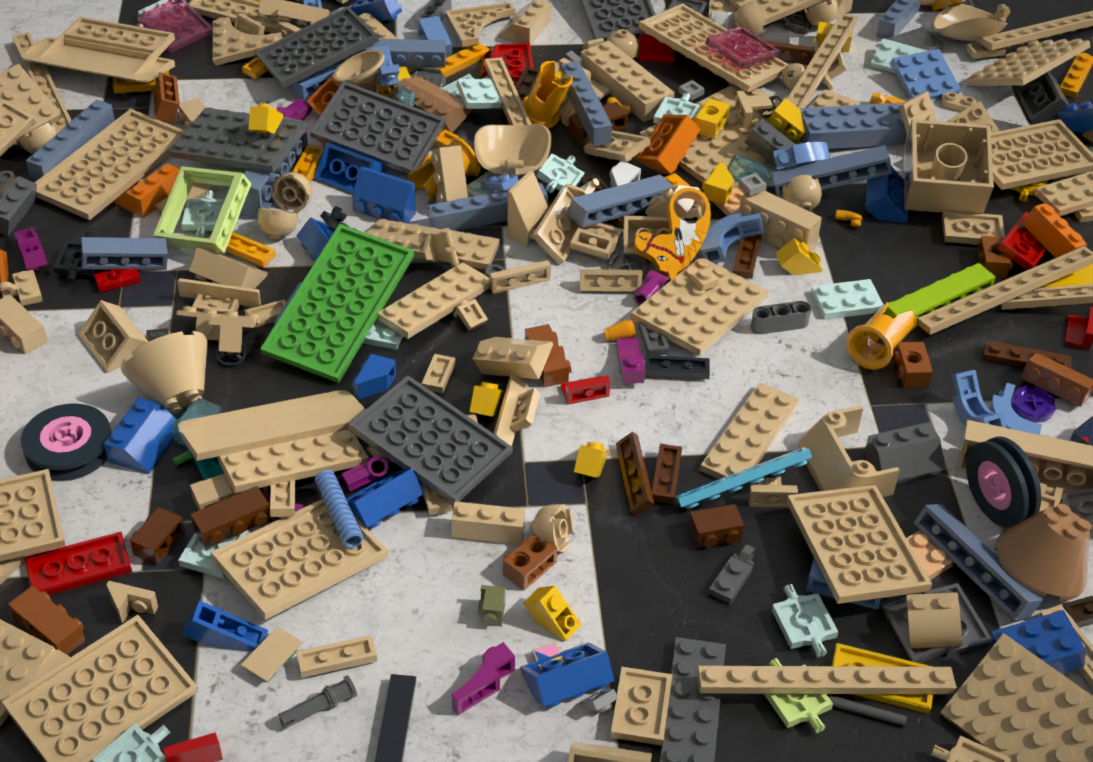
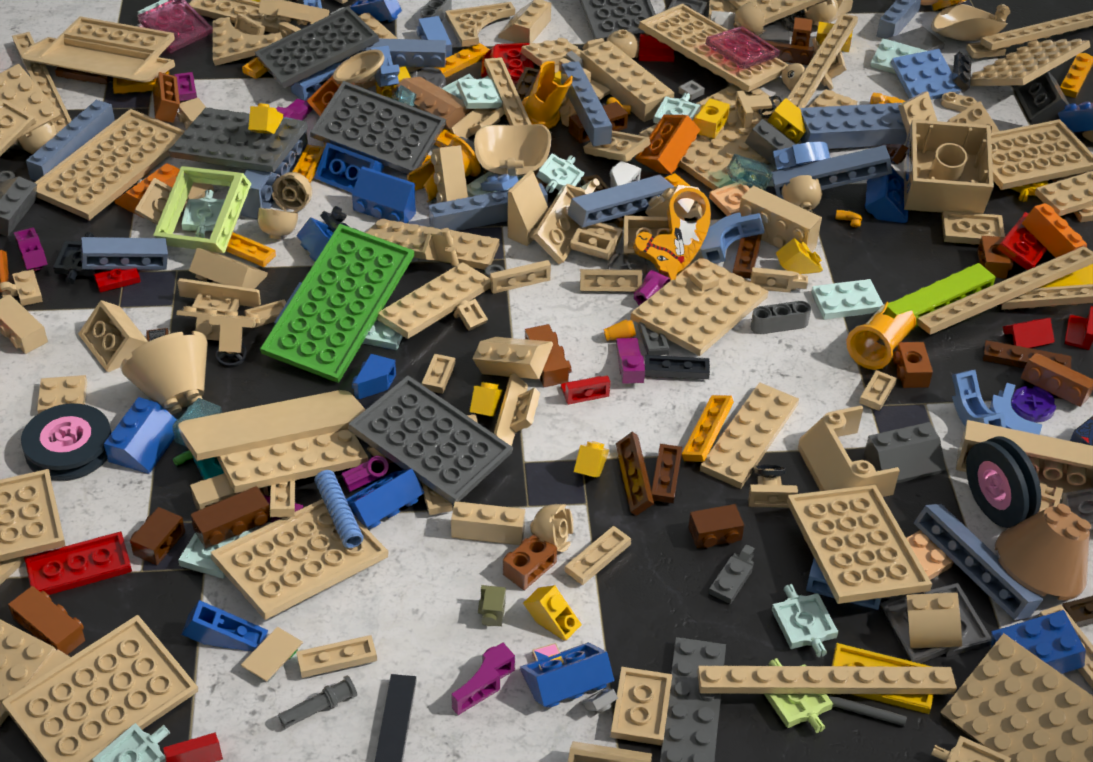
(61, 391): none -> tan plate
(81, 75): none -> reddish brown plate
(129, 597): tan slope -> none
(154, 201): none -> tan plate
(186, 86): none -> magenta plate
(475, 120): none -> tan bracket
(549, 51): none -> tan plate
(598, 555): none -> tan plate
(707, 428): none -> light orange plate
(719, 185): yellow slope -> none
(752, 184): light grey plate -> none
(753, 474): medium azure plate -> none
(778, 279): none -> tan hinge
(801, 31): none -> dark orange brick
(877, 390): none -> tan plate
(896, 152): none -> reddish brown plate
(962, 71): none -> black plate
(1031, 333): none -> red panel

